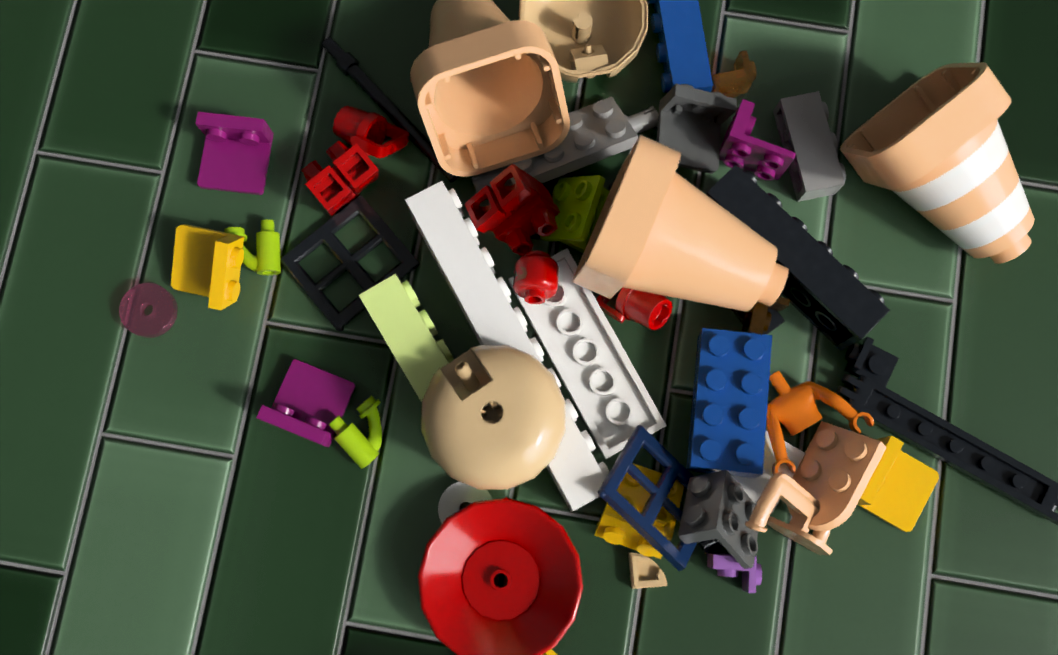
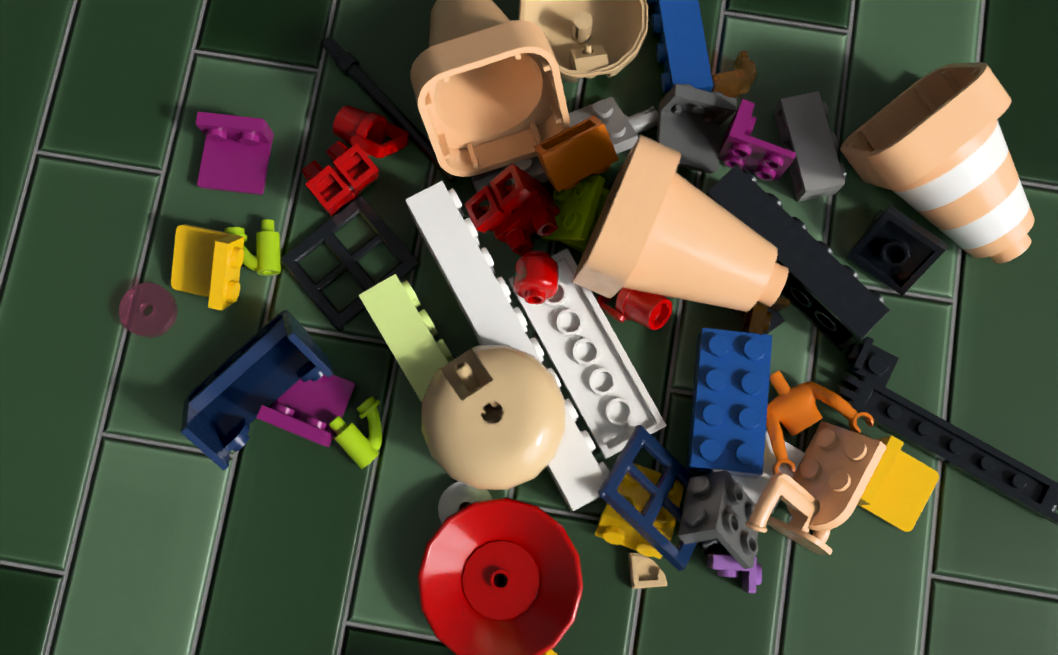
(257, 374): none -> dark blue windscreen
(576, 153): none -> orange piece
(896, 249): none -> black bracket

